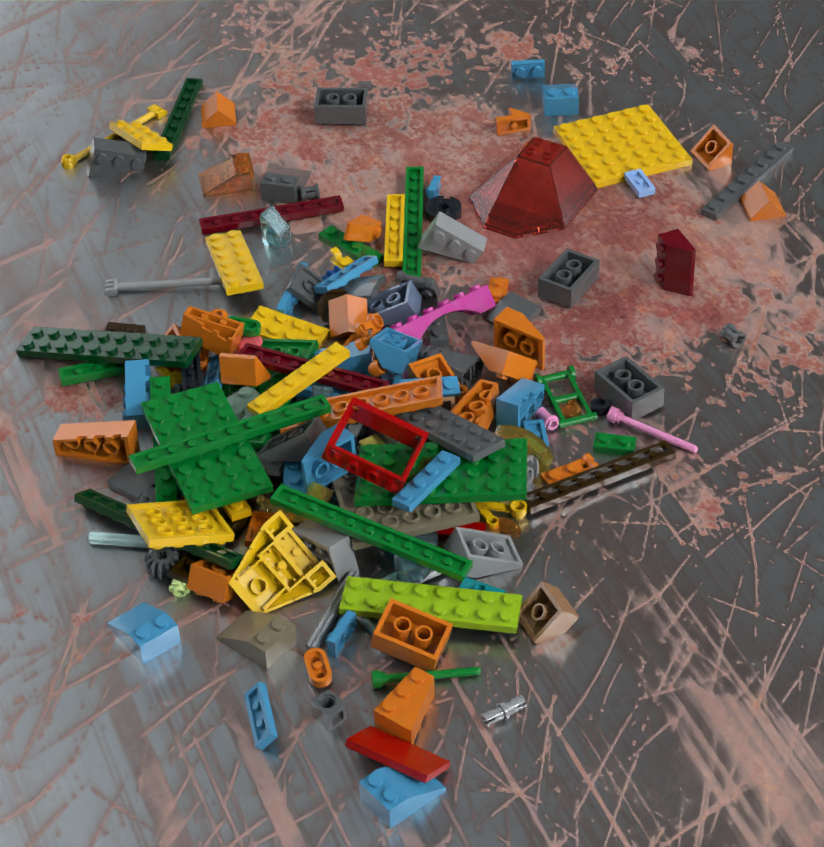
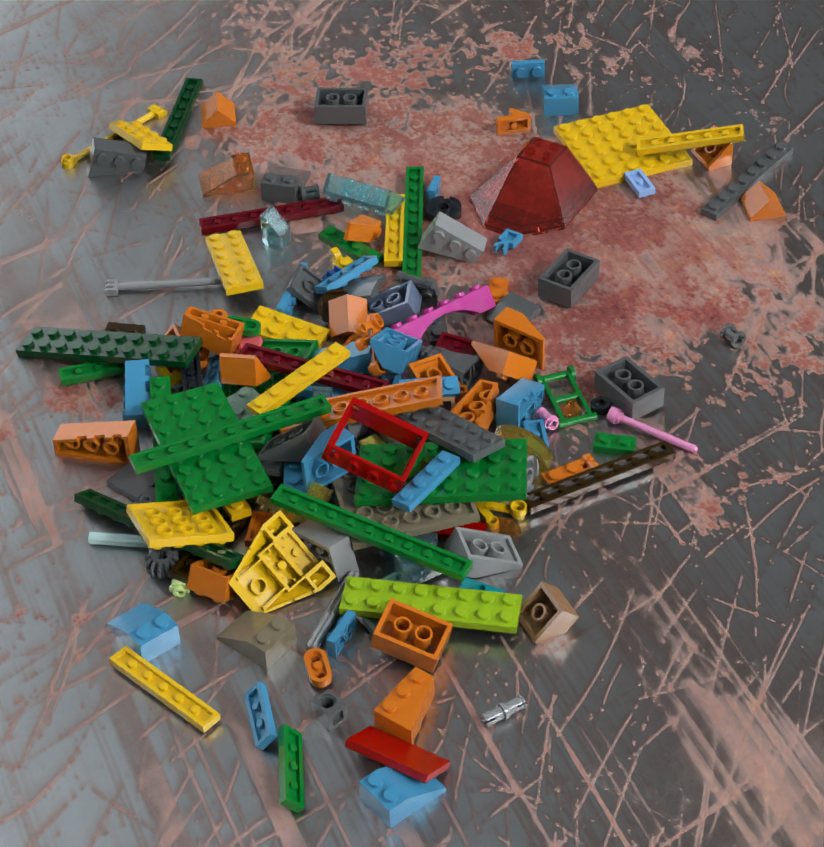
(165, 689): none -> yellow plate
(290, 768): none -> green plate
(361, 194): none -> clear light blue slope
(381, 678): green piece -> none
(455, 343): none -> dark red plate
(508, 239): none -> dark azure plate
(675, 263): dark red slope -> none
(690, 139): none -> yellow plate

